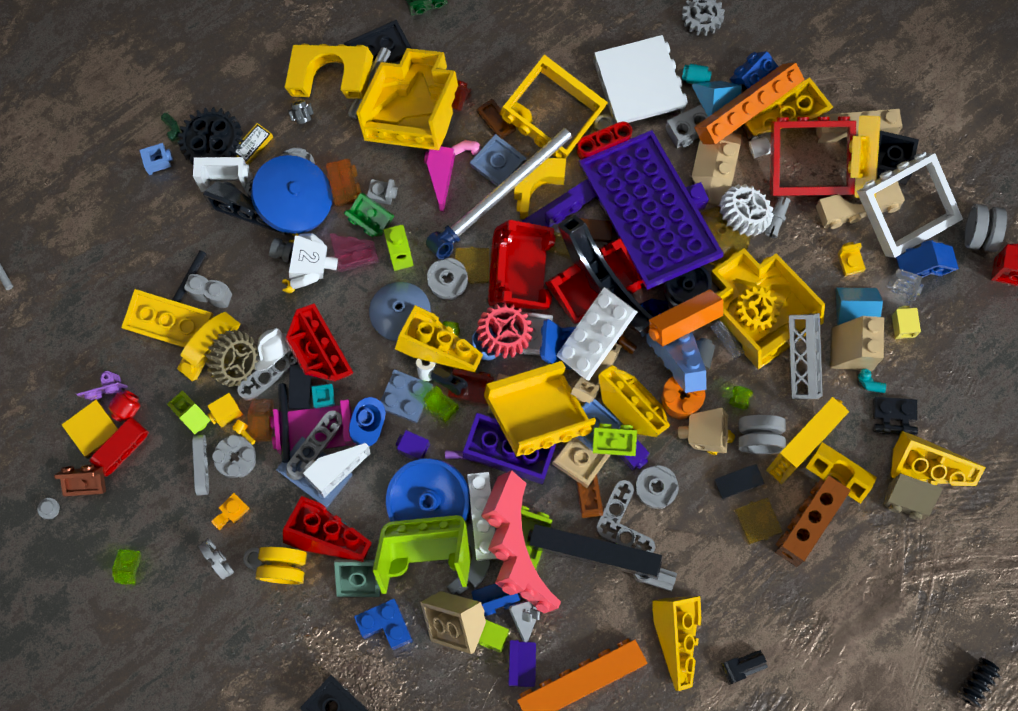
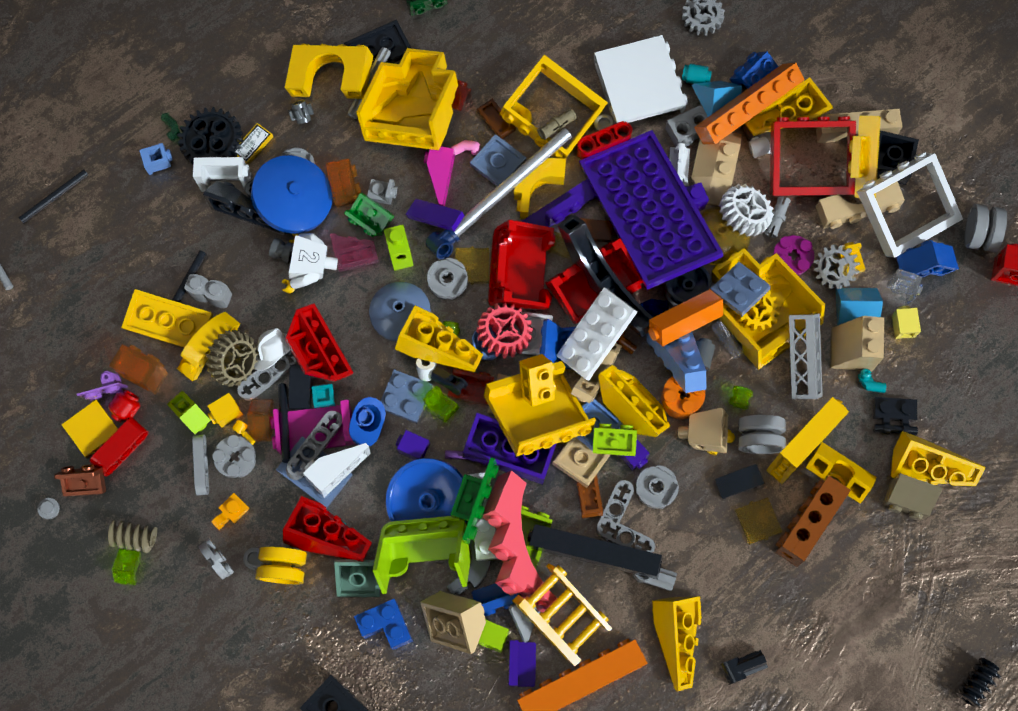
(53, 196): none -> black bar
(131, 537): none -> dark tan piece
(139, 368): none -> clear orange brick
(435, 214): none -> dark purple tile
(471, 497): none -> green bracket
(537, 380): none -> yellow brick
(541, 620): none -> yellow fence
(556, 124): none -> dark tan pin
(680, 158): none -> white hinge
(740, 289): none -> sand blue plate
(802, 248): none -> magenta plate
(841, 273): none -> light grey gear

